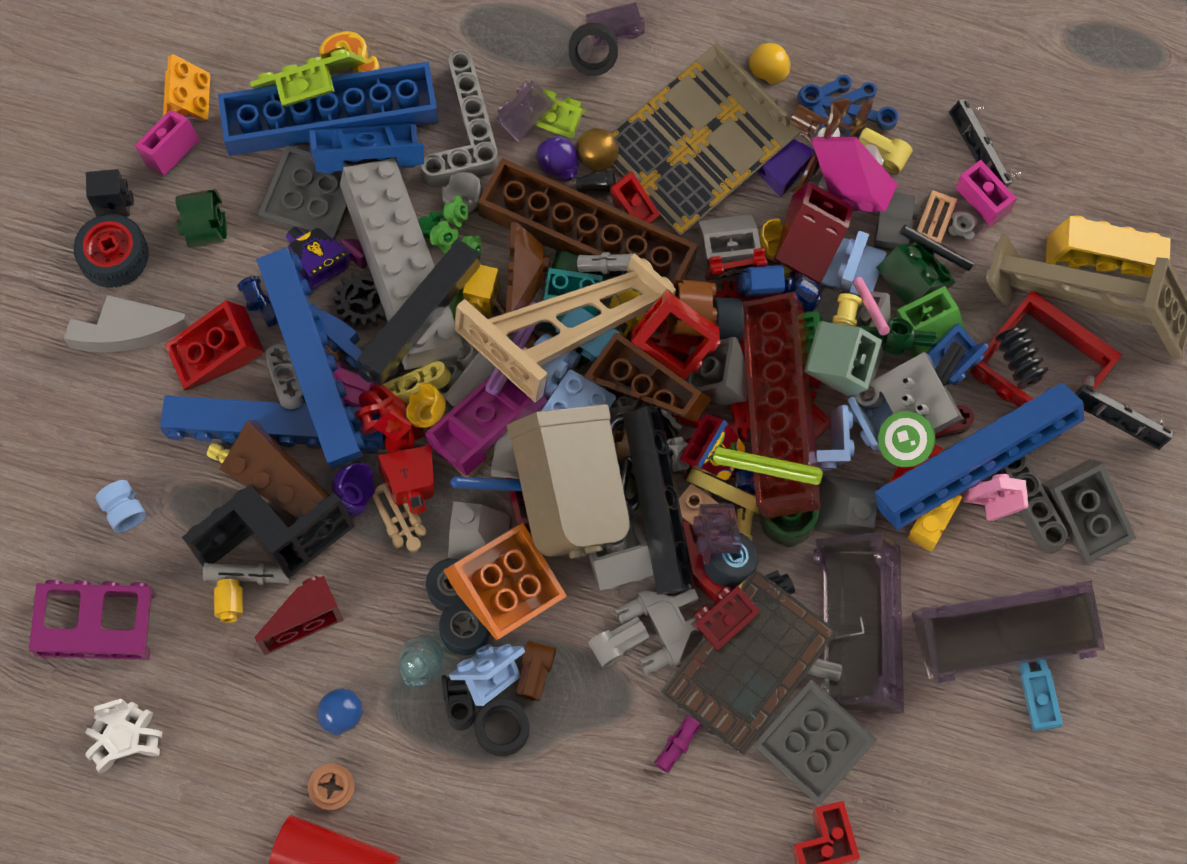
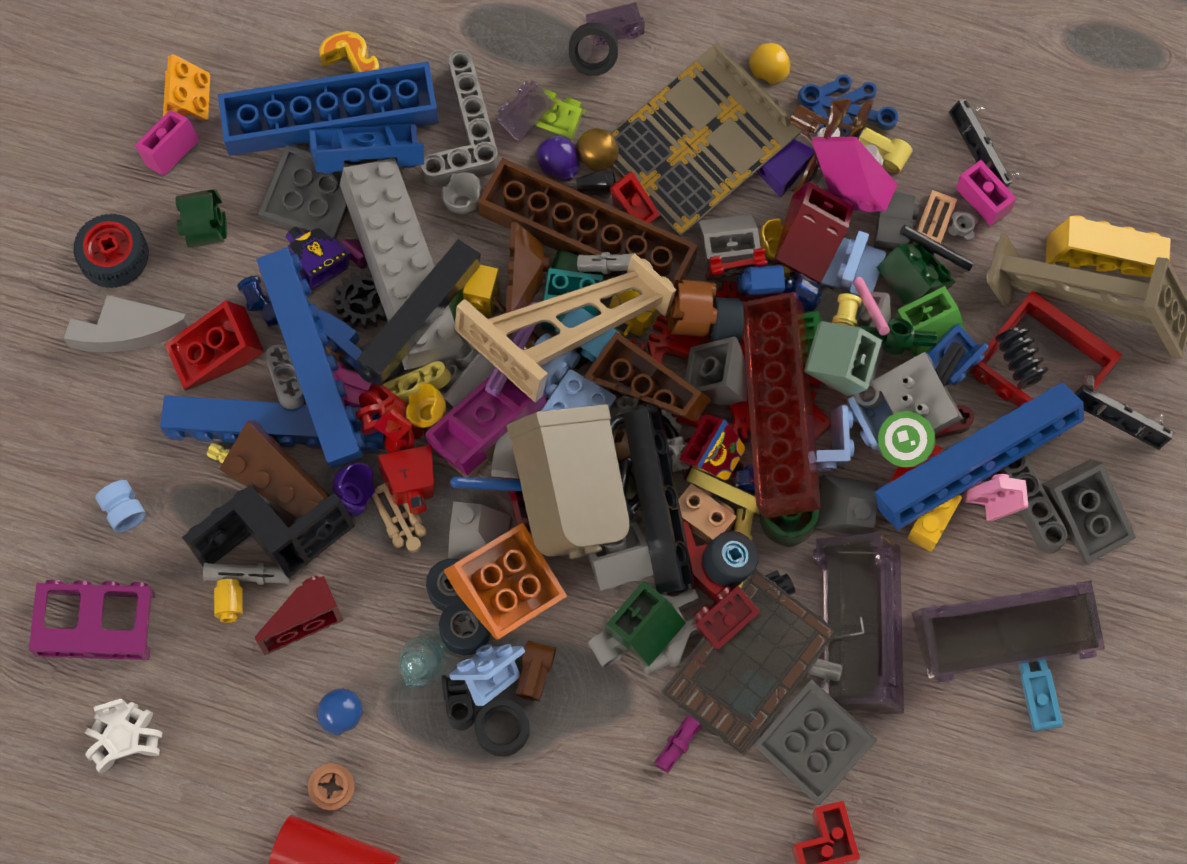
(108, 192): black brick -> none
(309, 80): lime bracket -> none
(440, 232): bright green plant -> none
(645, 623): none -> dark green slope
(655, 316): red window -> none
(716, 530): bracket -> none
(768, 466): lime axle -> none

